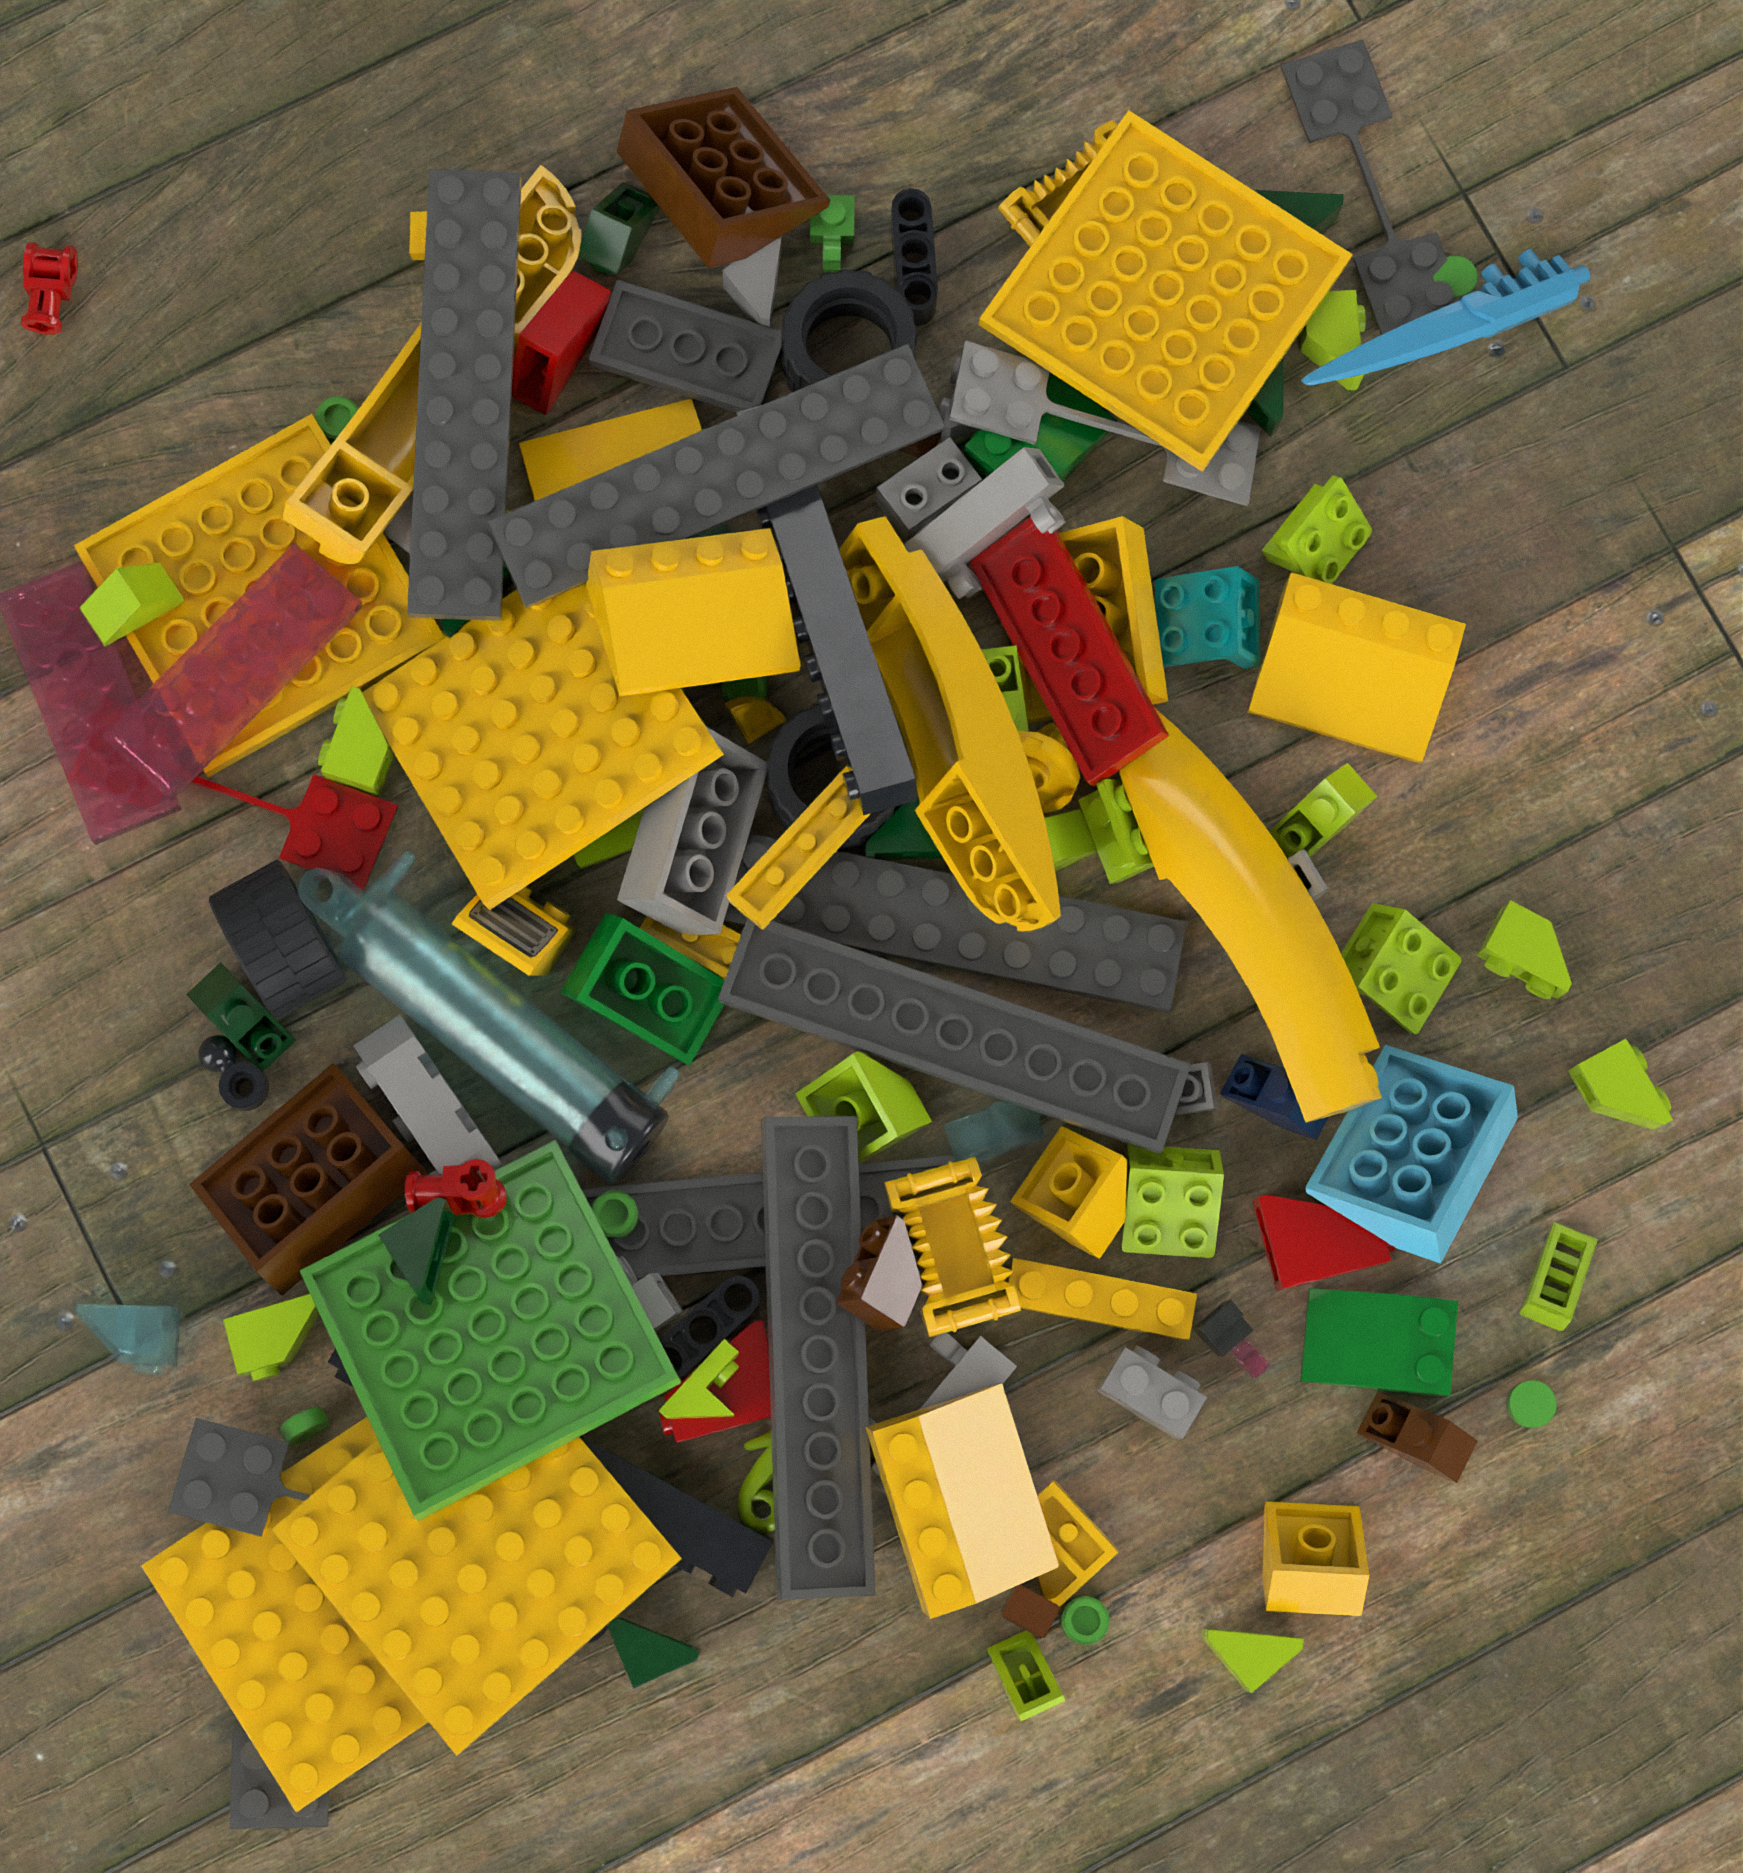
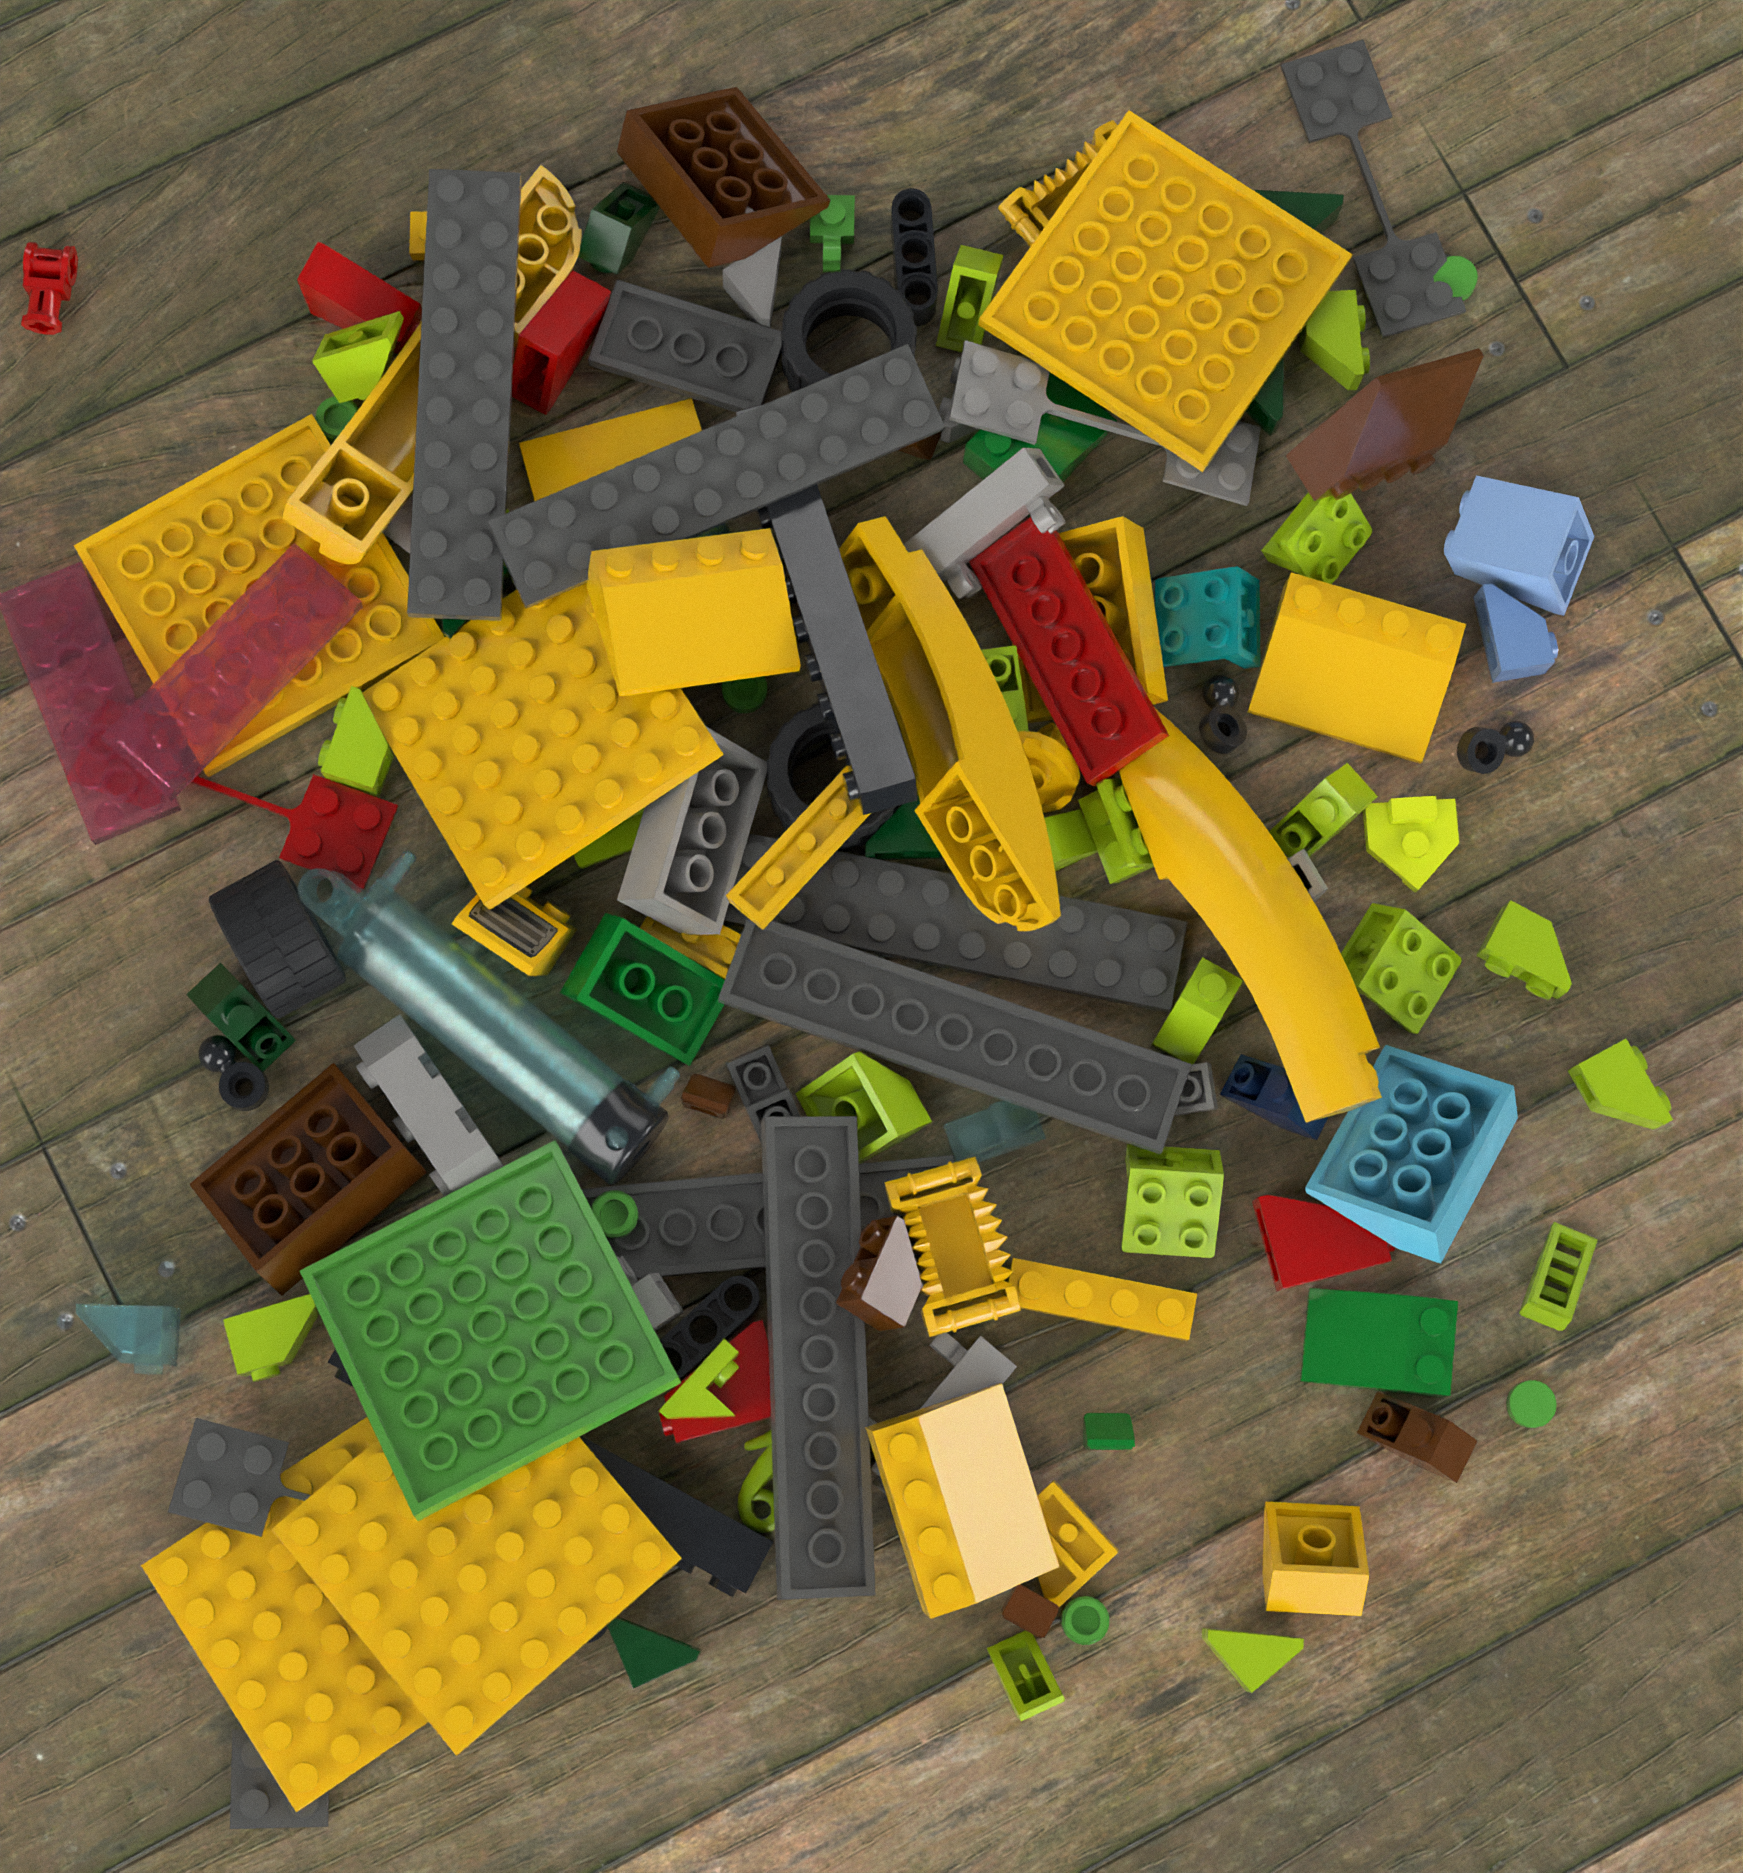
(130, 600): lime slope -> none
(304, 1426): bright green tile -> none
(351, 295): none -> red slope
(358, 356): none -> lime slope
(420, 1246): dark green slope -> none
(460, 1187): red connector -> none
(708, 1096): none -> reddish brown slope
(754, 716): yellow tile -> none
(761, 1086): none -> dark grey slope
(926, 488): light grey brick -> none
(968, 296): none -> lime slope
(1077, 1191): yellow slope -> none
(1108, 1431): none -> green slope
(1152, 1393): light grey brick -> none
(1197, 1011): none -> lime slope
(1222, 726): none -> black plate
(1225, 1332): pearl dark grey piece -> none
(1386, 428): none -> reddish brown slope
(1411, 835): none -> neon yellow plate
(1483, 313): dark azure piece -> none
(1513, 636): none -> medium blue slope
(1513, 740): none -> black plate
(1521, 542): none -> light blue slope

